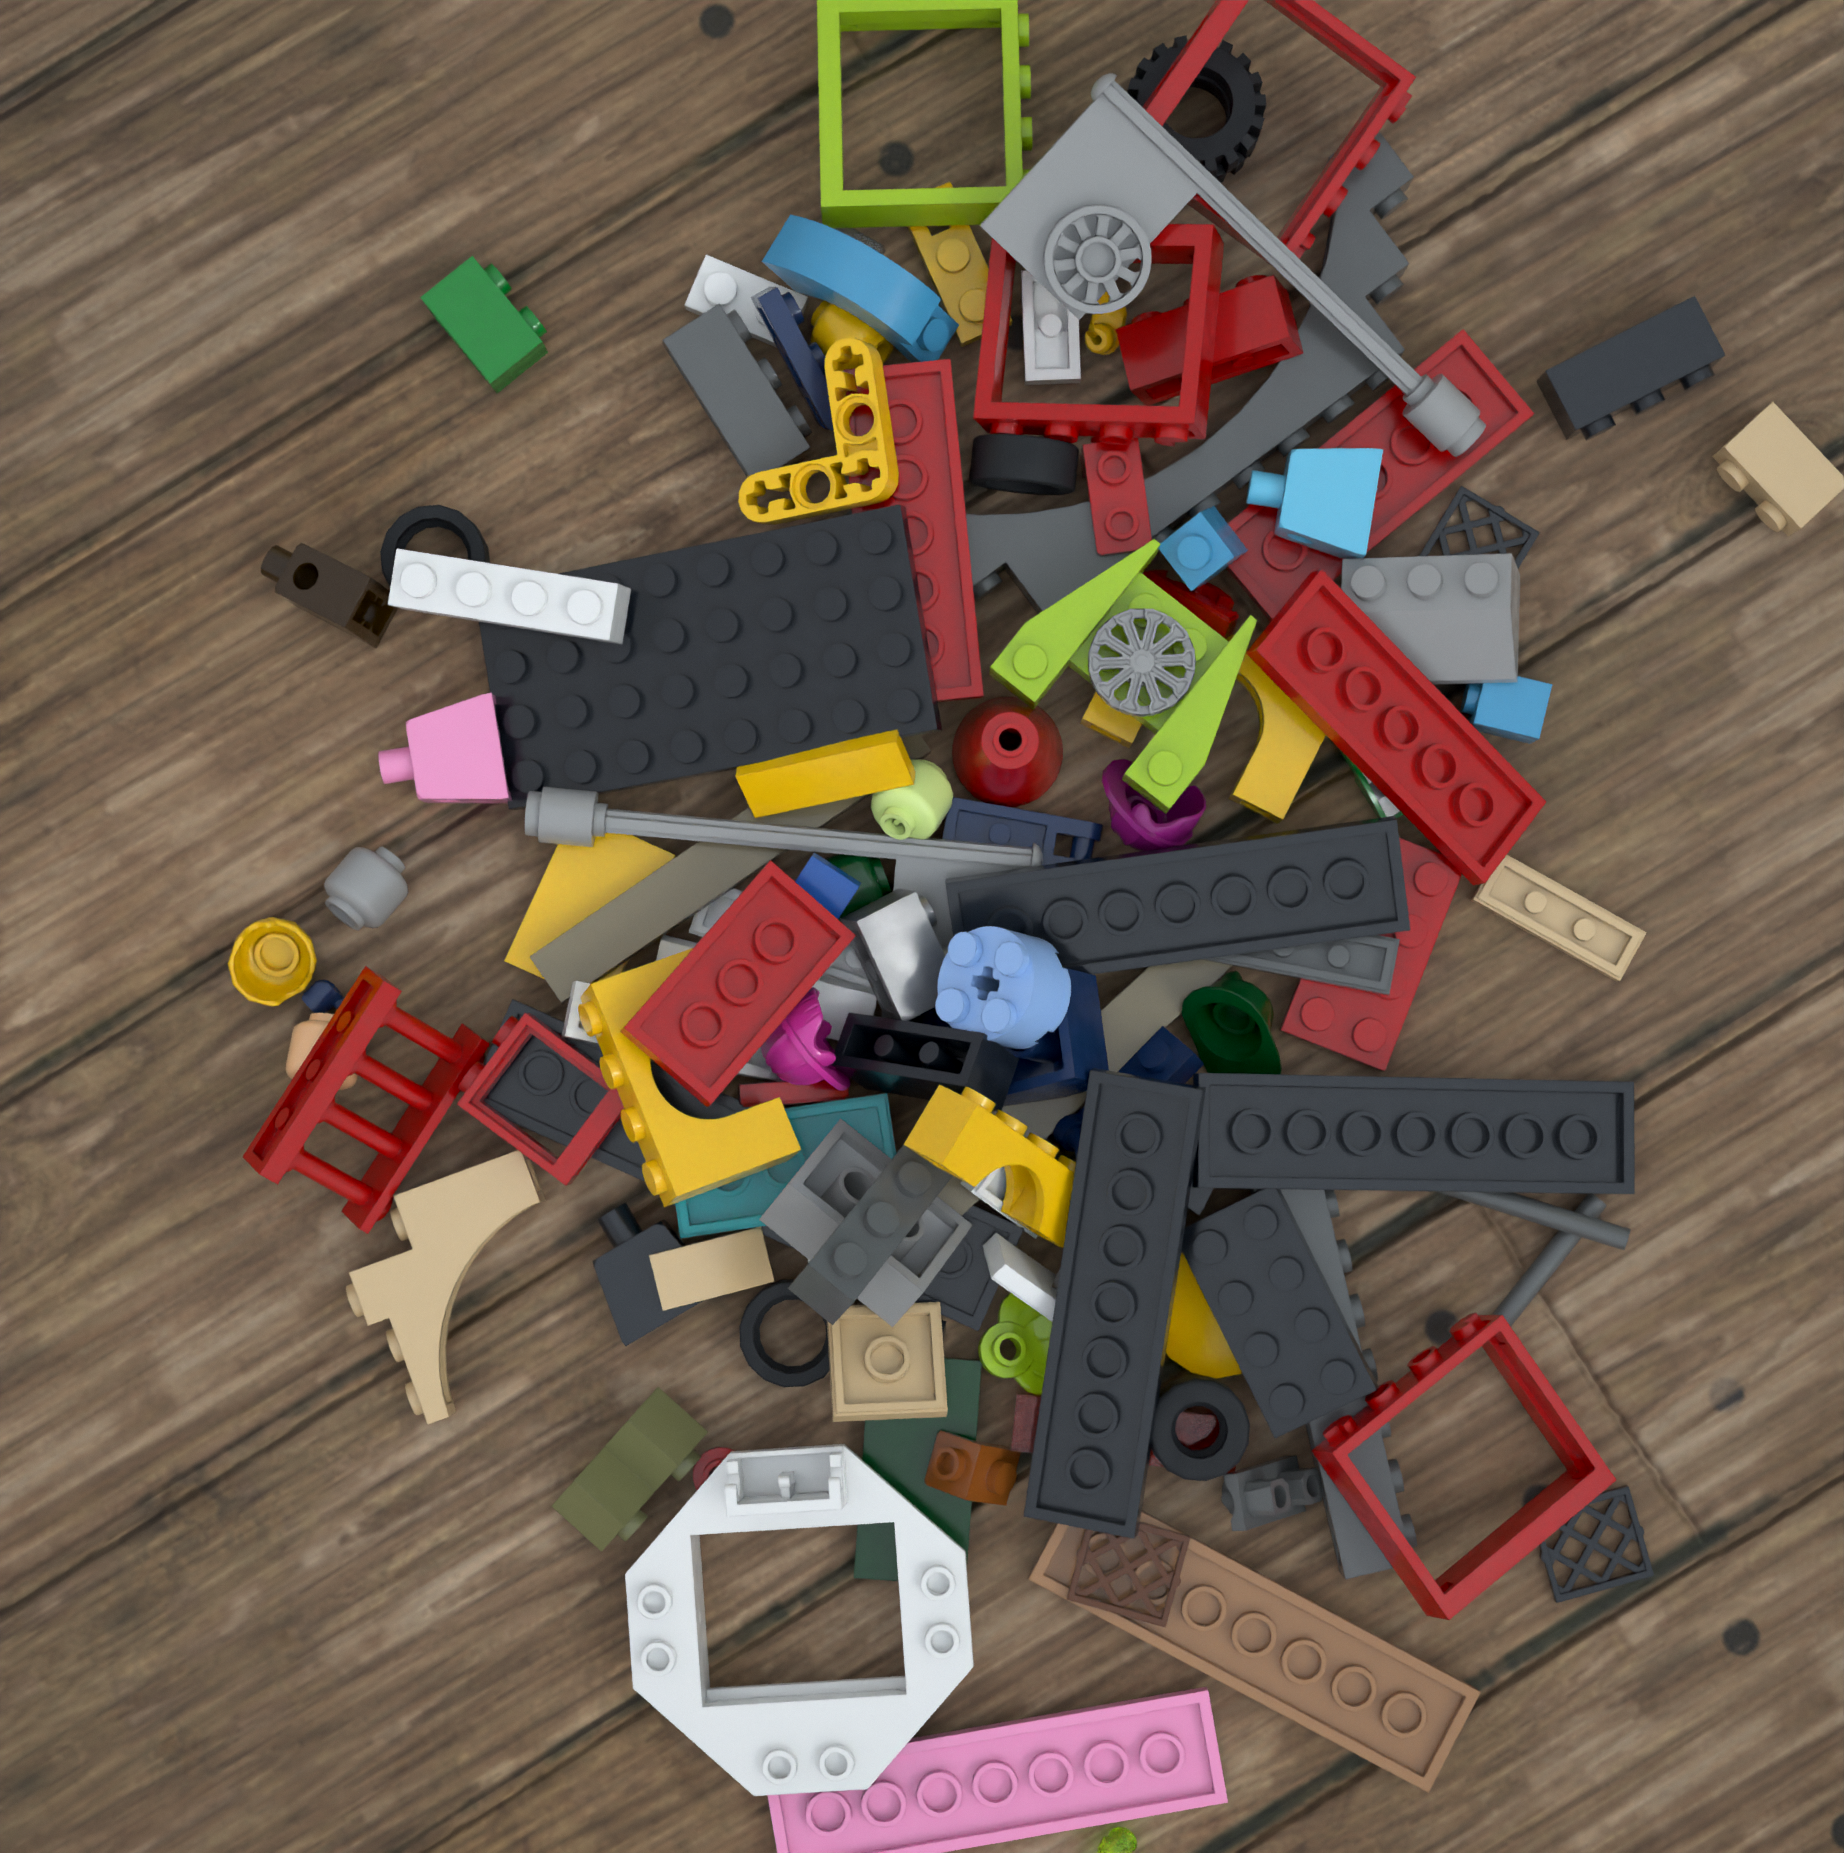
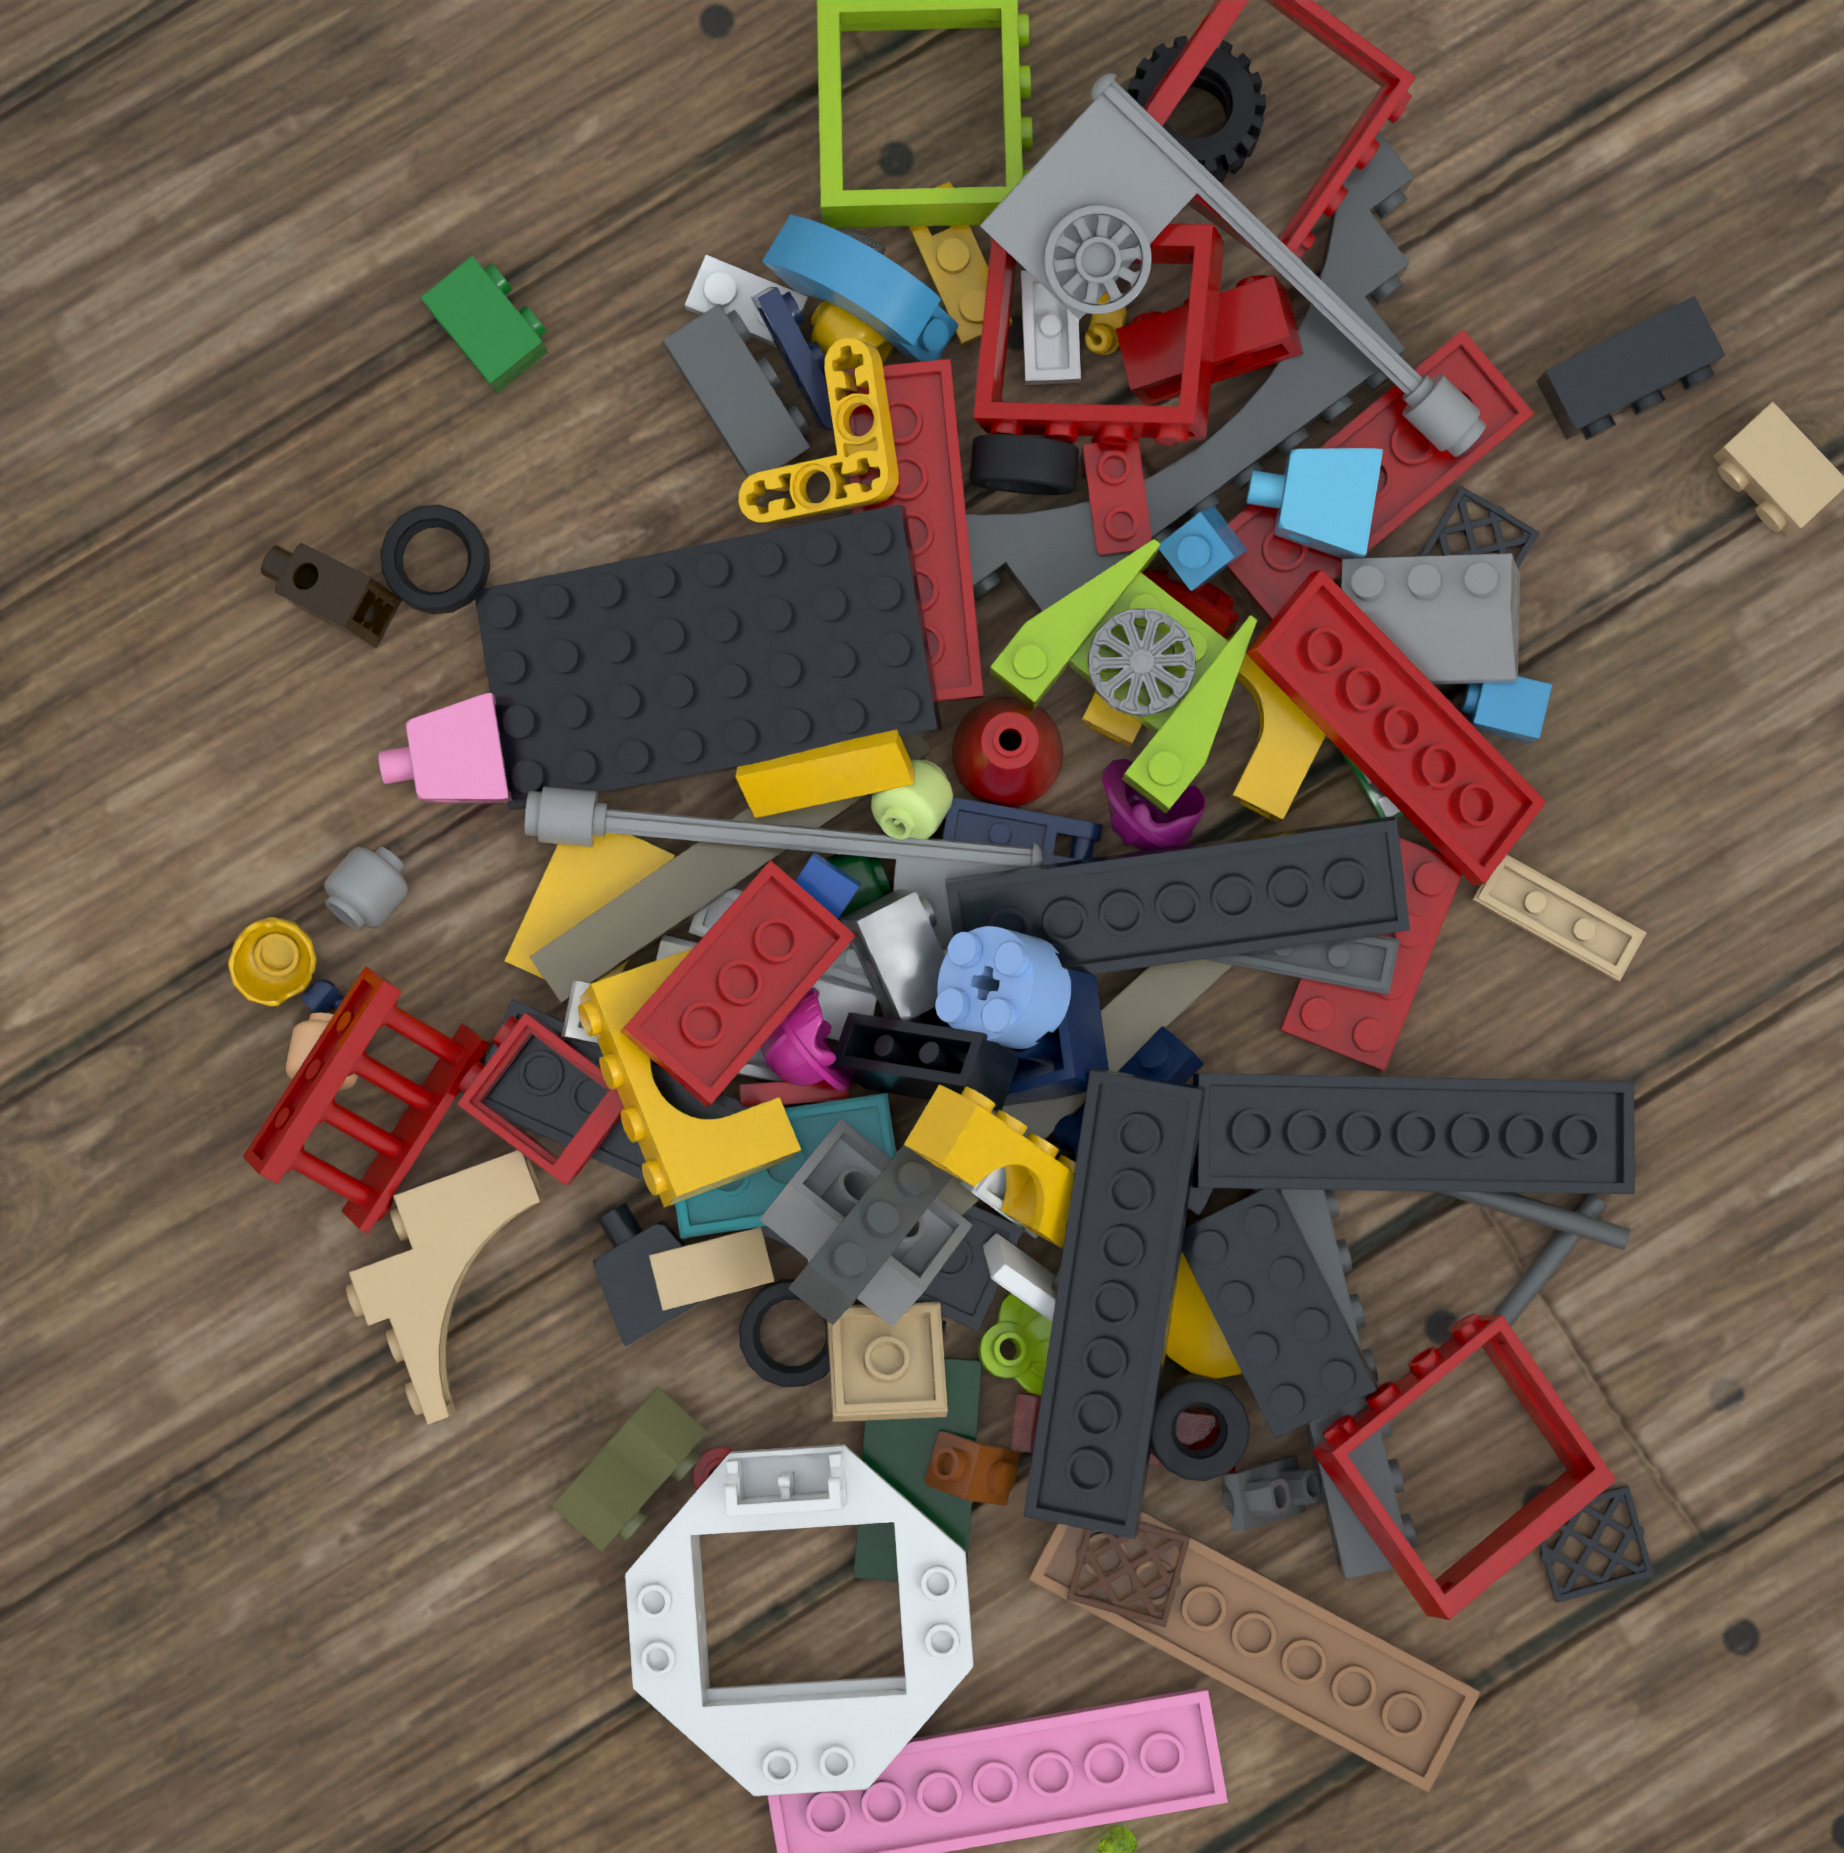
(509, 596): white brick -> none
(1232, 1027): dark green piece -> none

